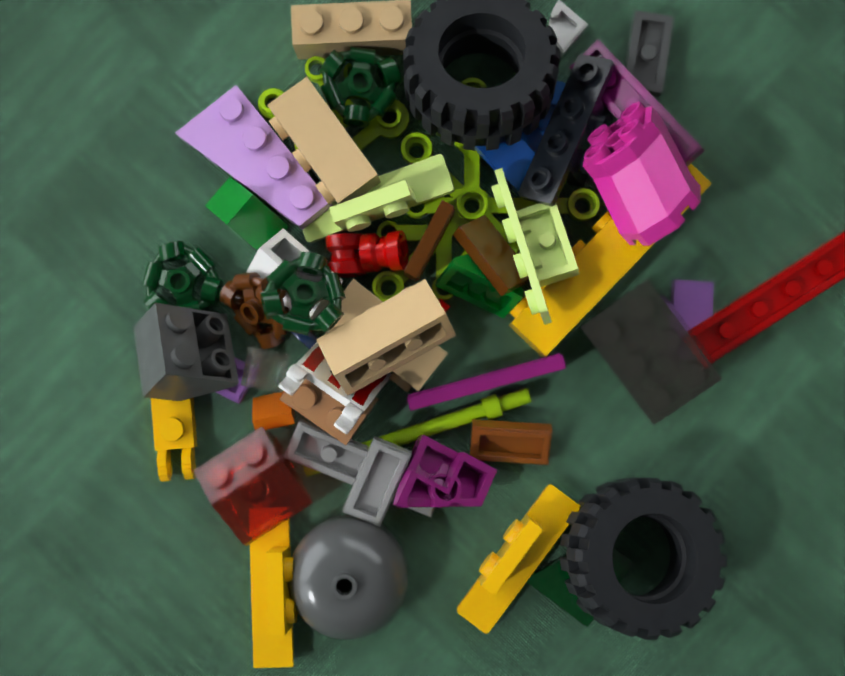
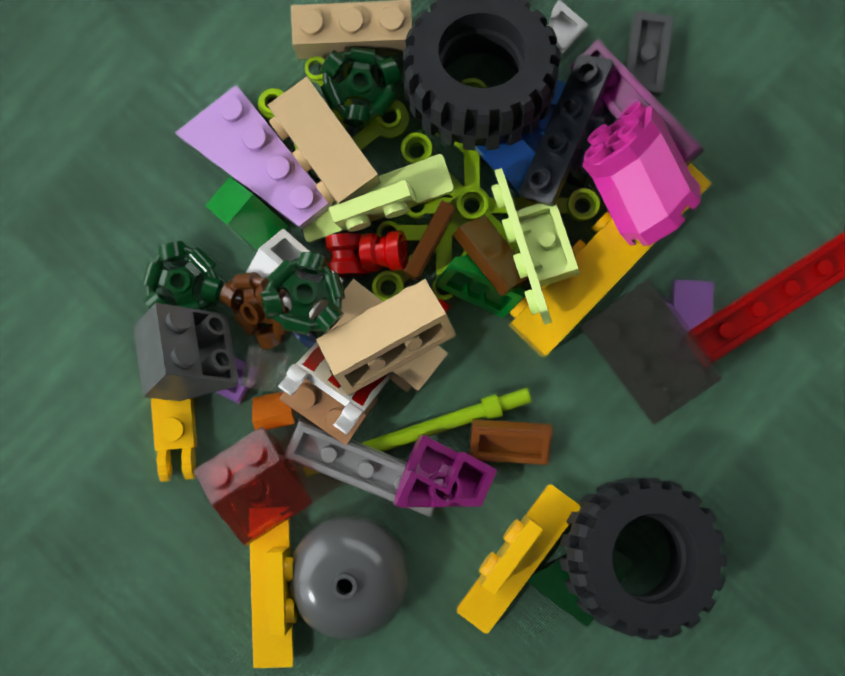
(377, 481): light grey tile -> none
(486, 381): magenta tile -> none

